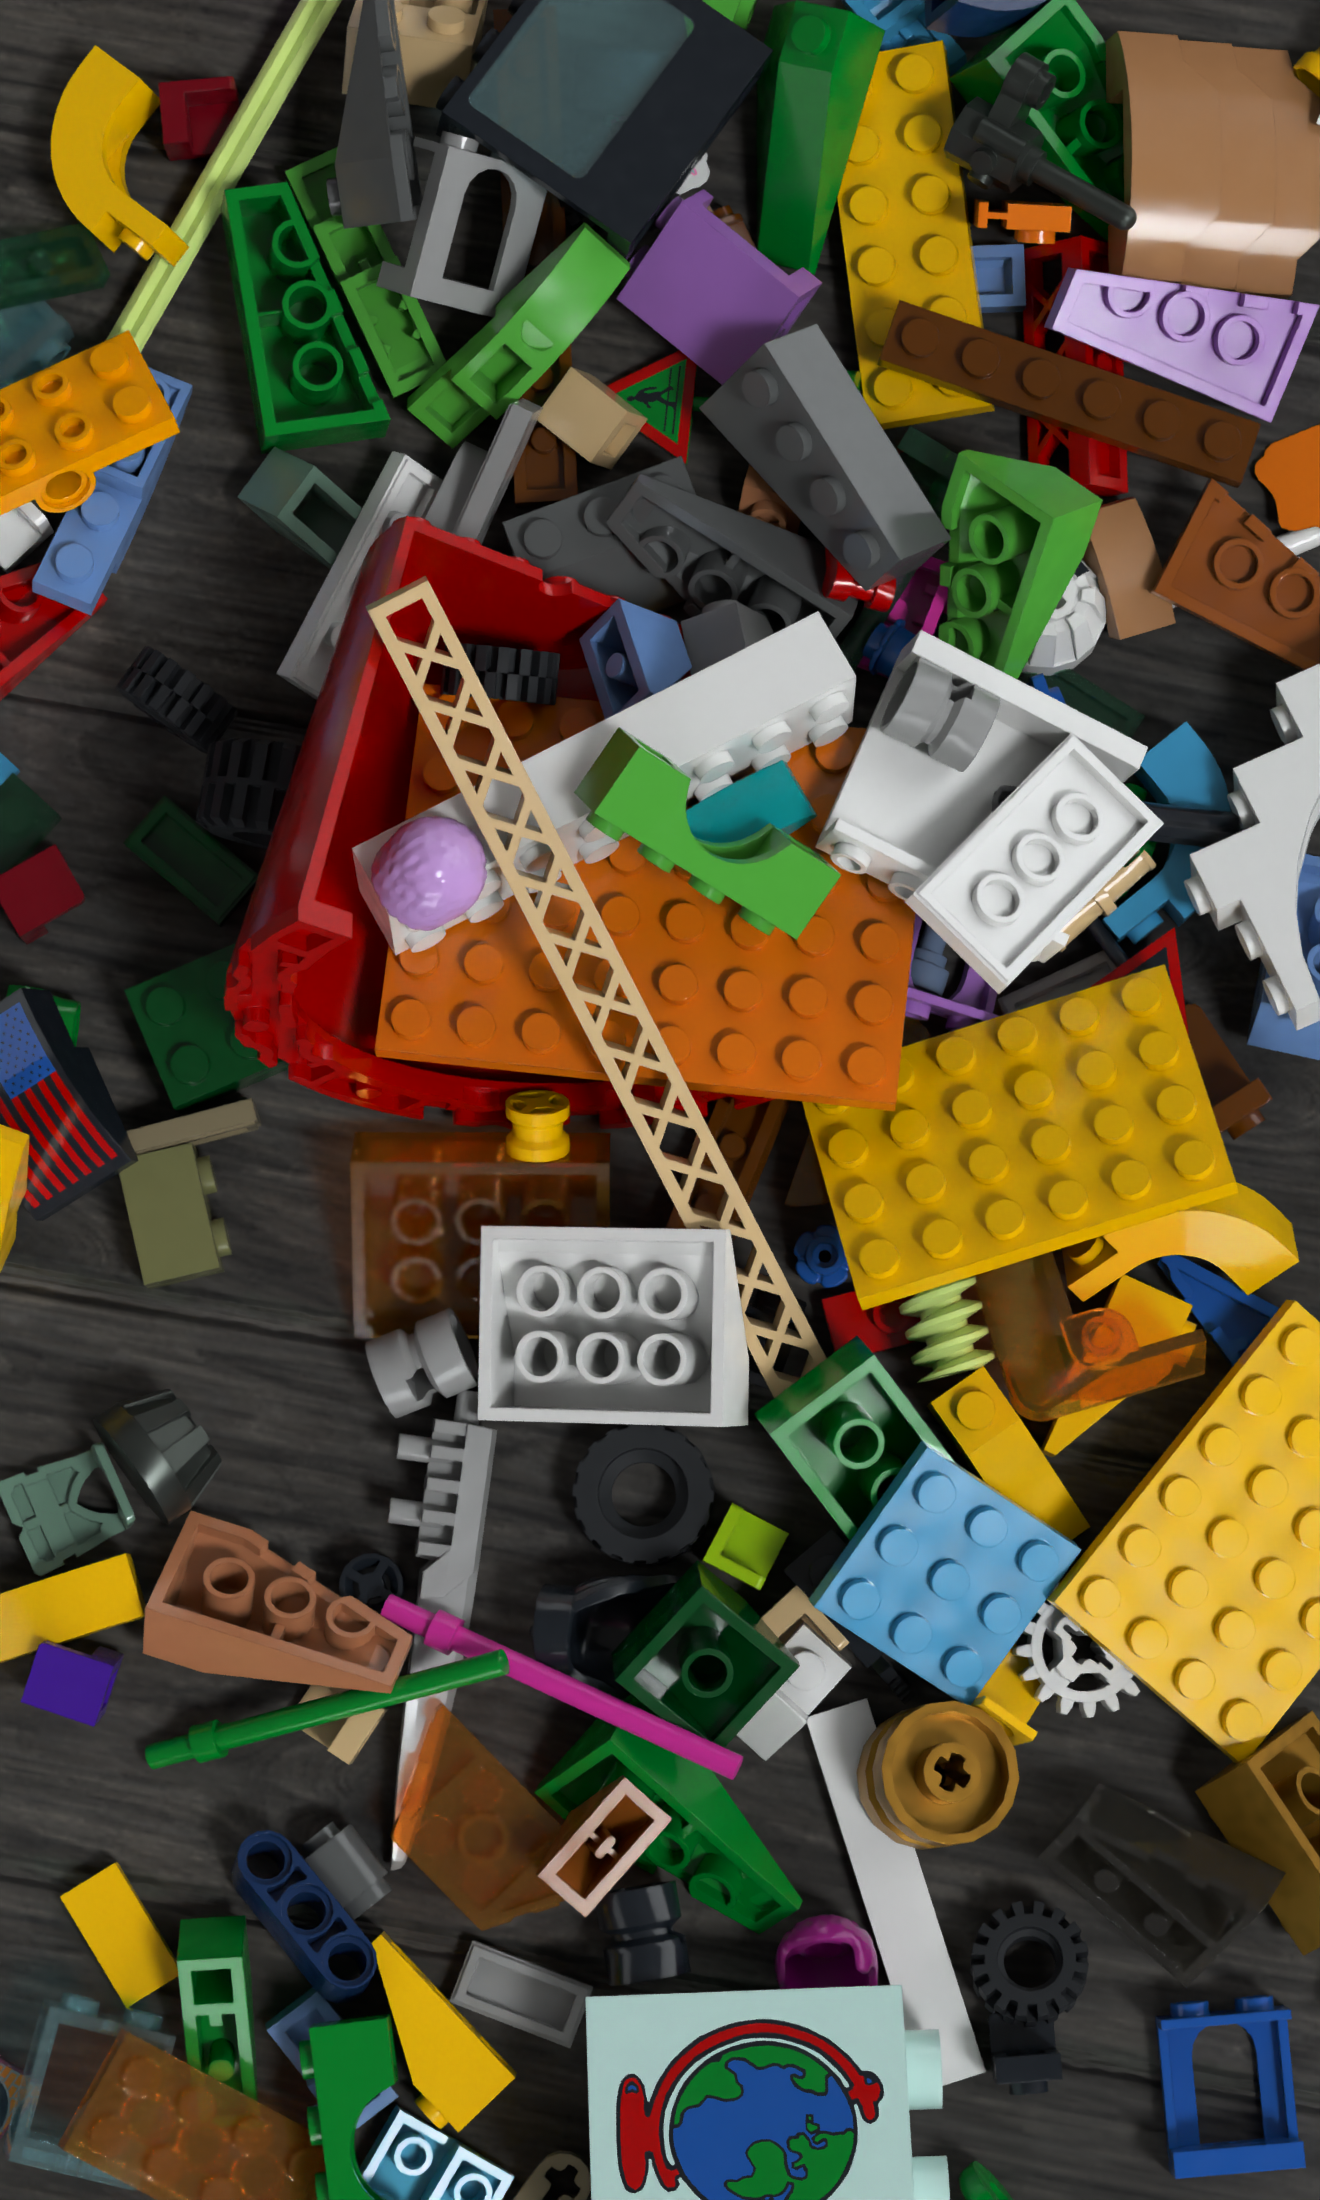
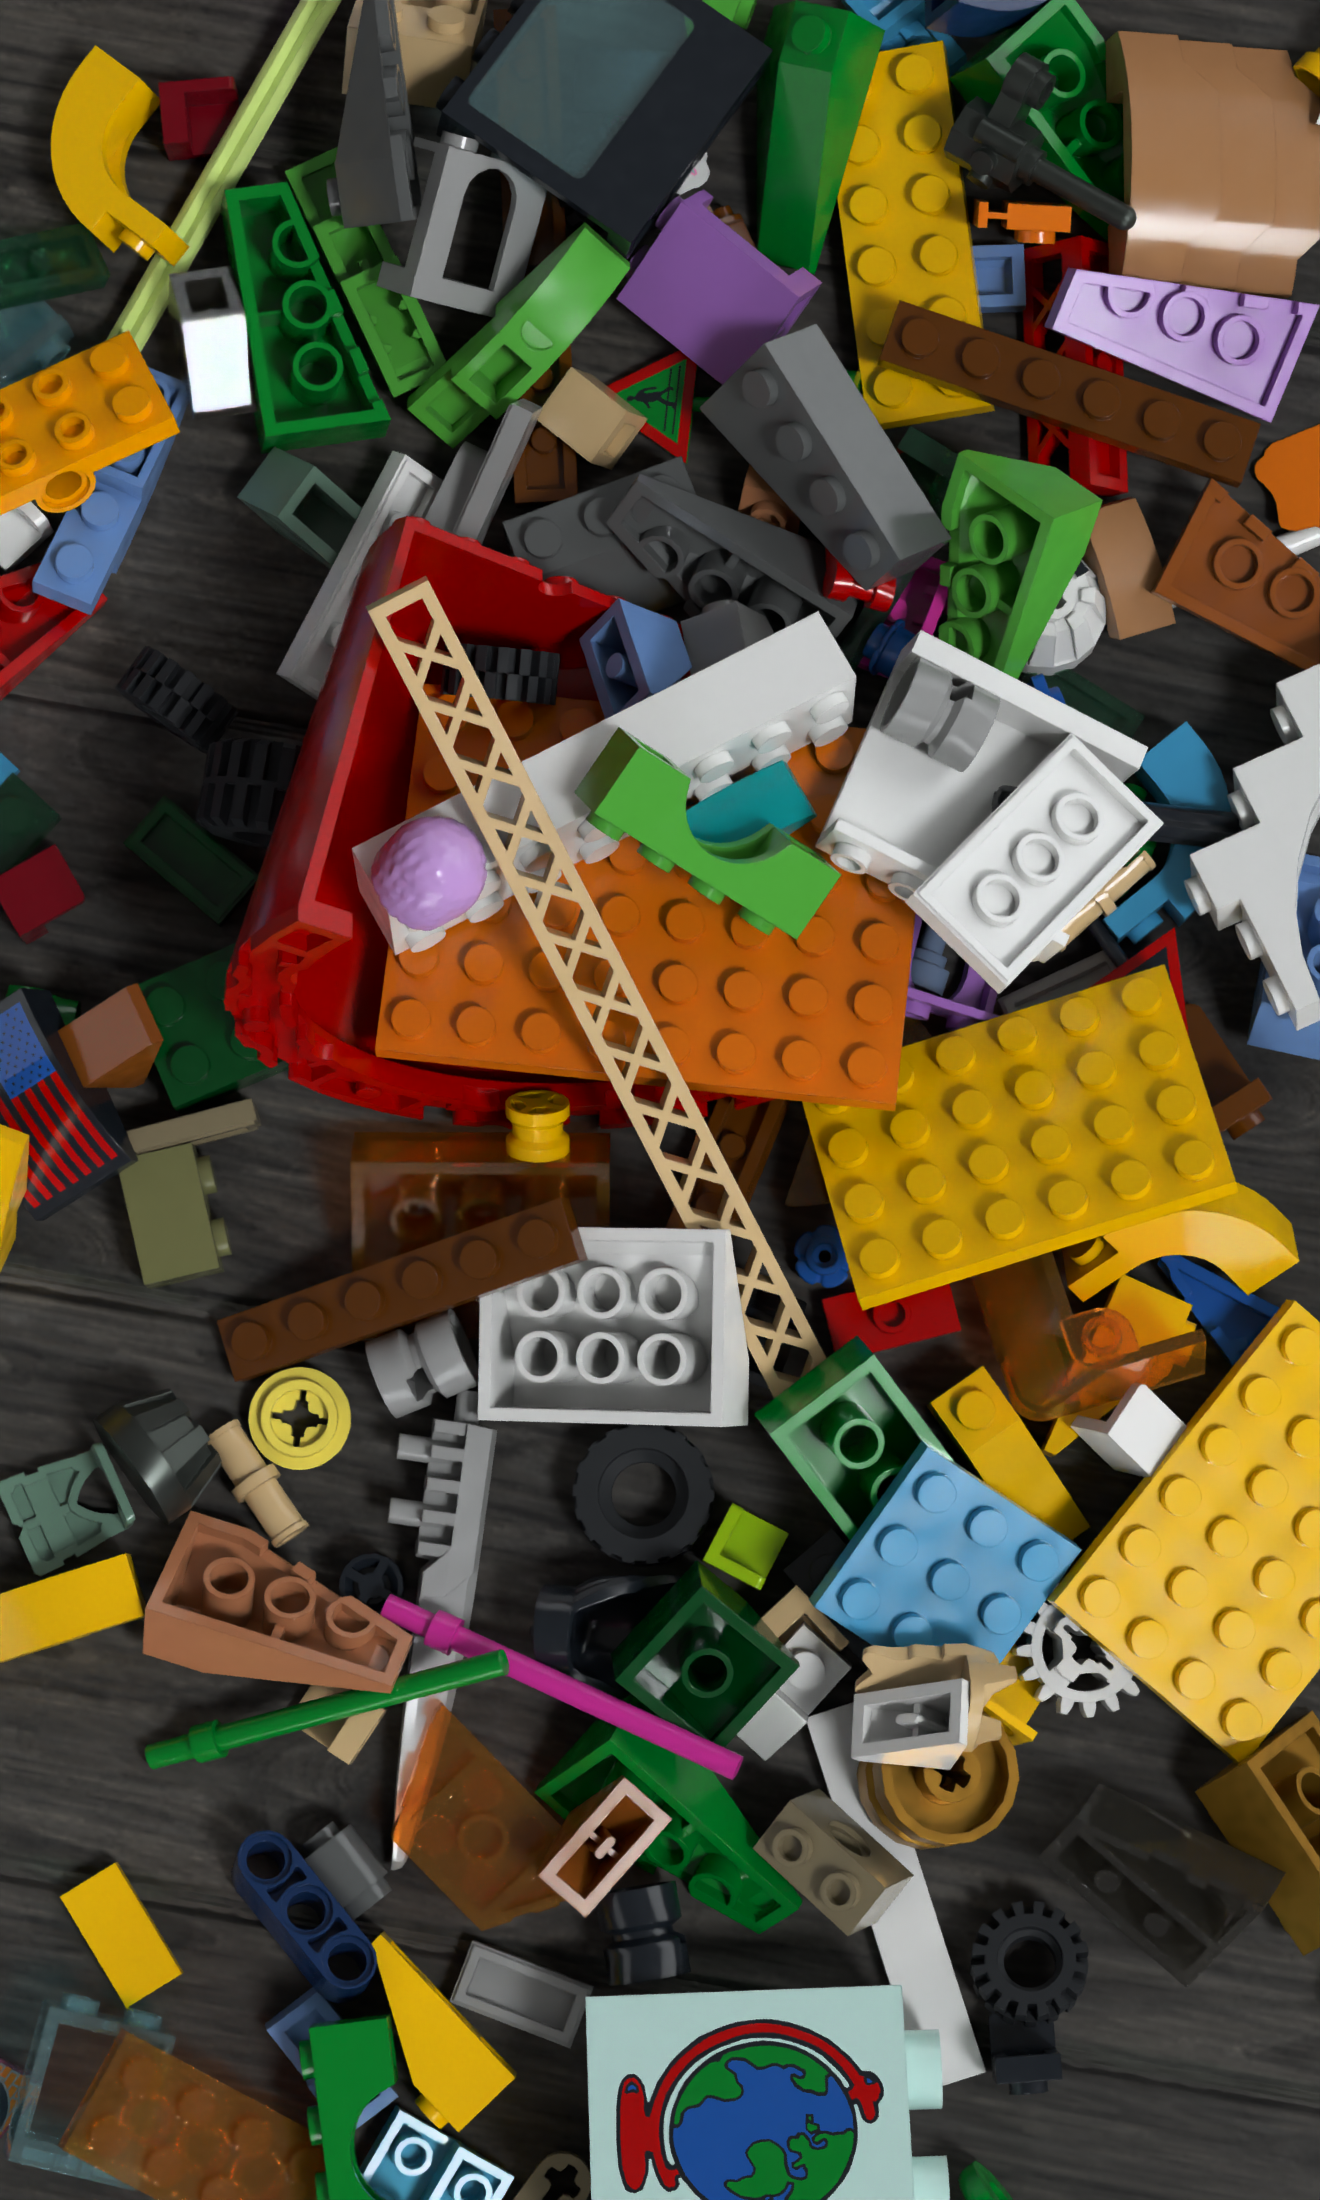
(72, 1681): dark purple panel -> none
(114, 1041): none -> dark orange slope
(211, 342): none -> clear smoke slope
(218, 2000): green slope -> none
(257, 1484): none -> tan pin
(281, 1394): none -> light yellow gear
(402, 1289): none -> reddish brown plate
(826, 1954): magenta hair -> none
(833, 1861): none -> dark tan brick
(912, 1724): none -> white slope
(932, 1663): none -> tan hair
(946, 1330): yellowish green piece -> none
(1135, 1434): none -> white panel
(1269, 2031): blue panel -> none

